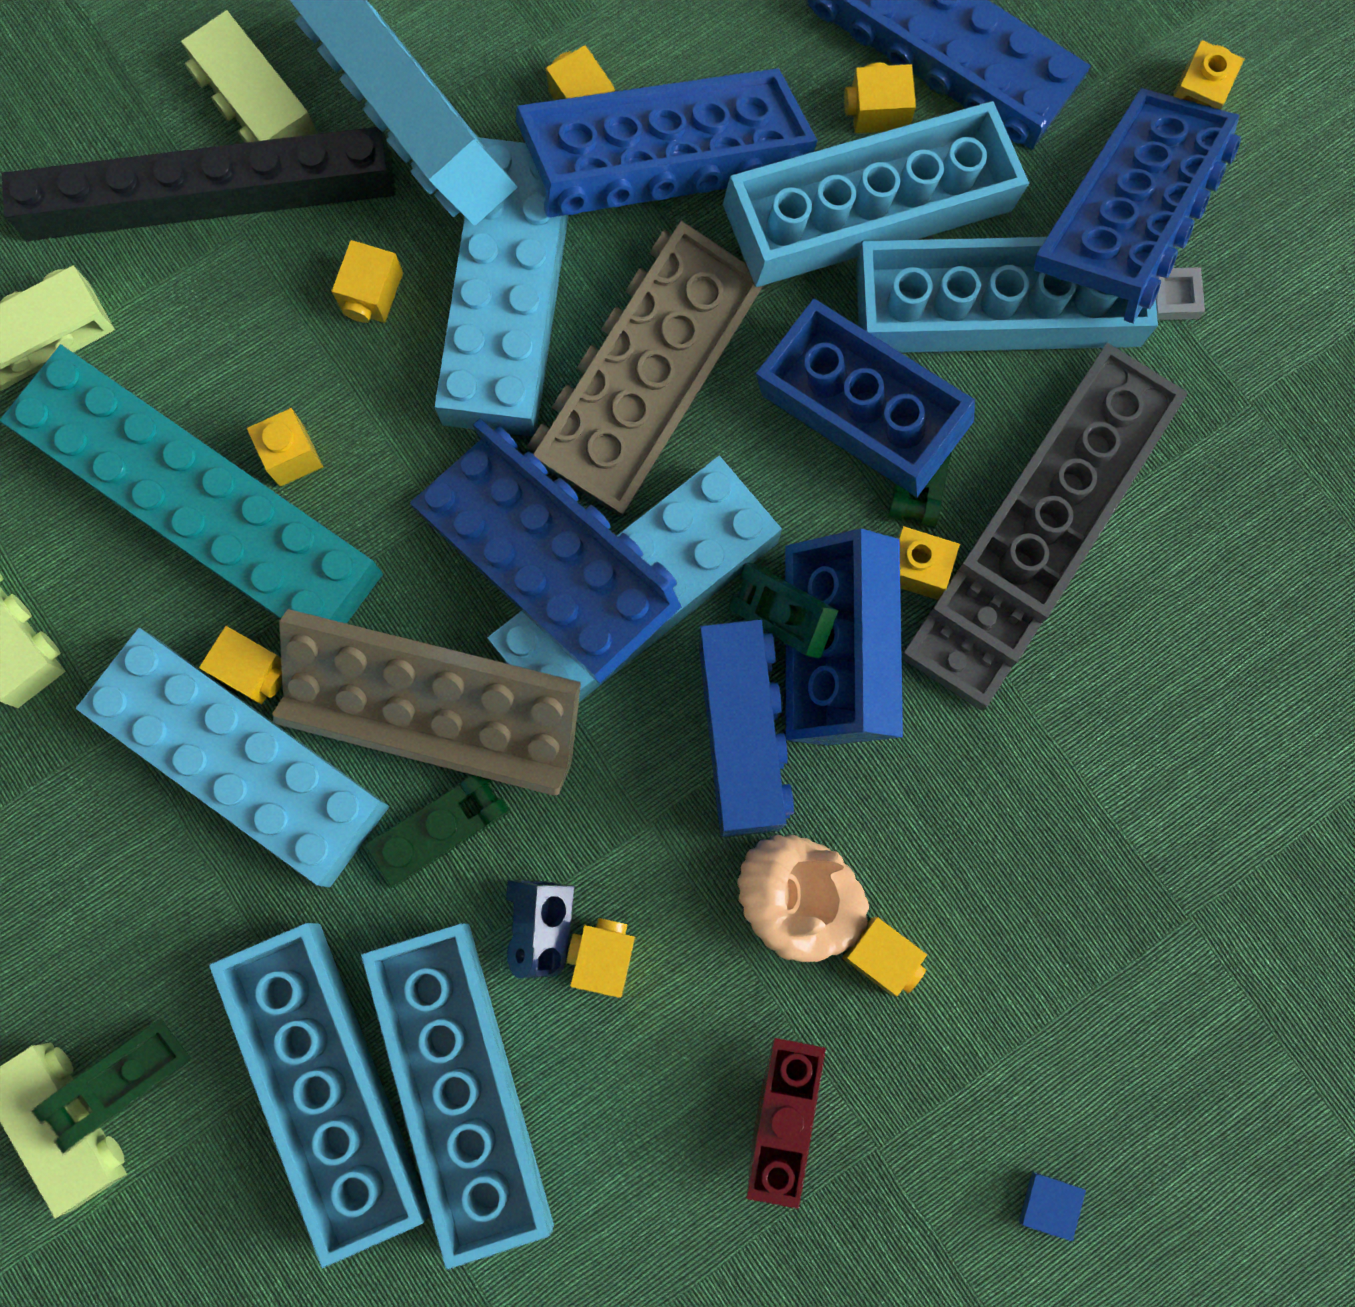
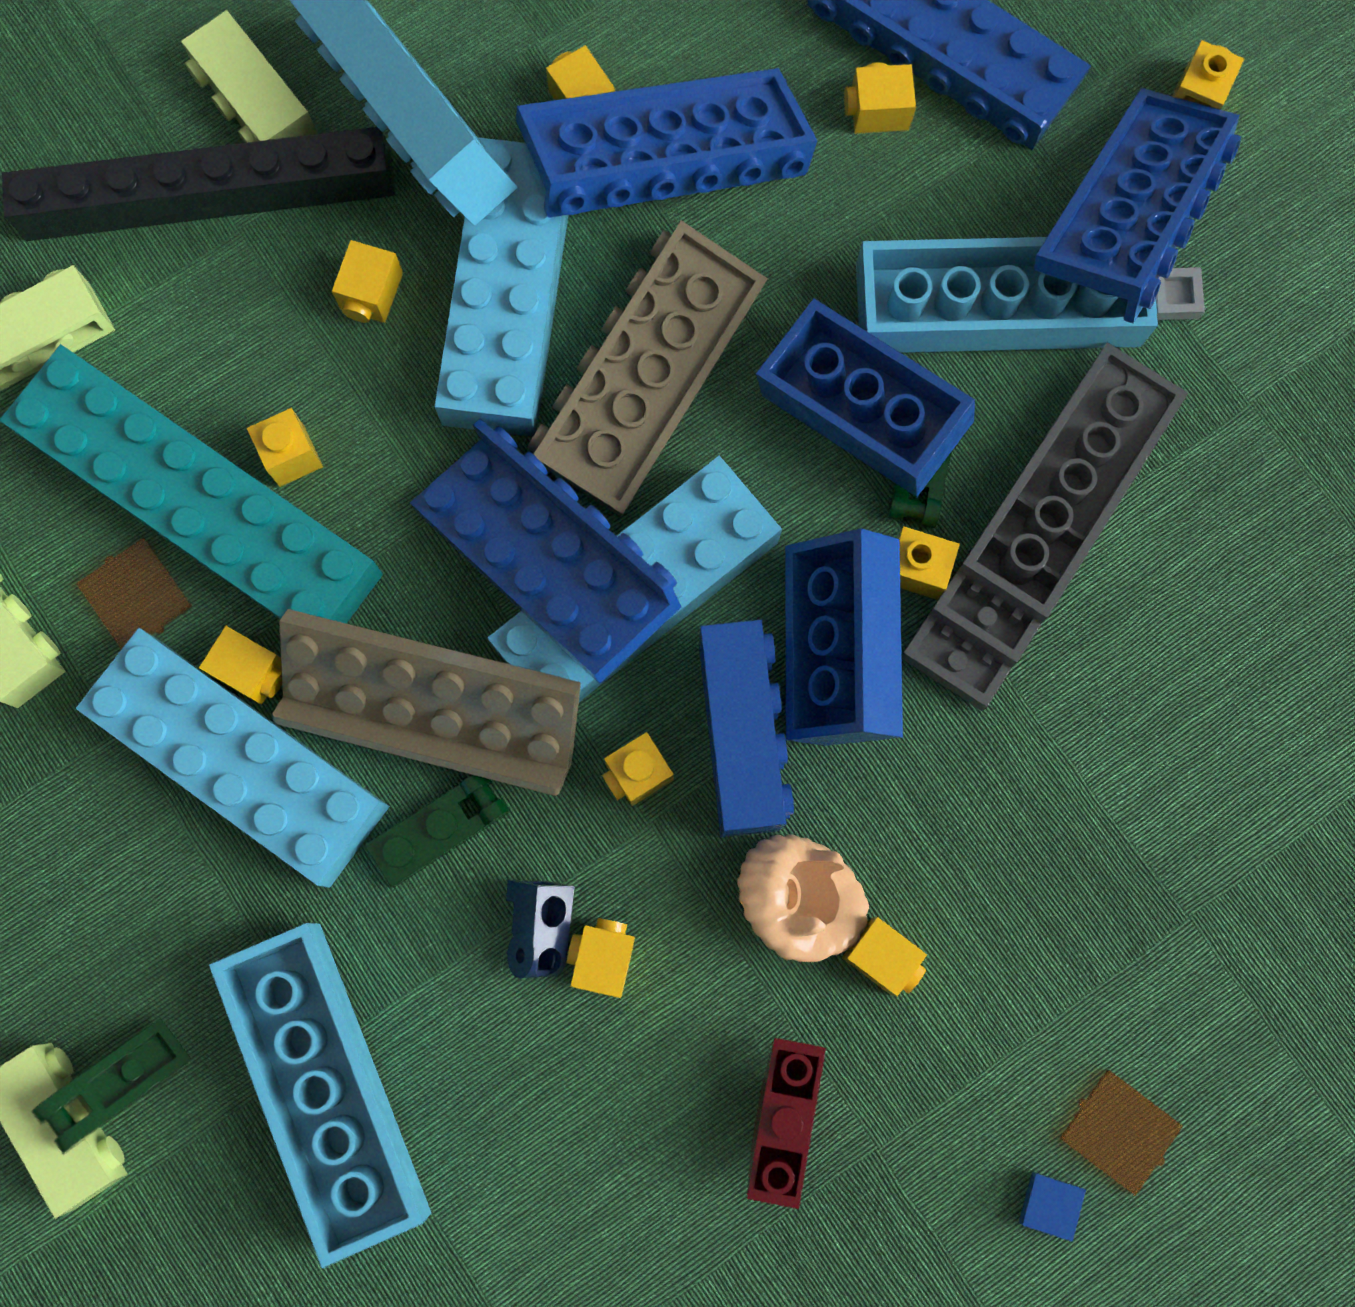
(134, 593): none -> clear orange piece
(458, 1095): medium azure brick -> none
(637, 770): none -> yellow brick
(784, 610): dark green plate -> none
(873, 189): medium azure brick -> none
(1121, 1132): none -> clear orange piece

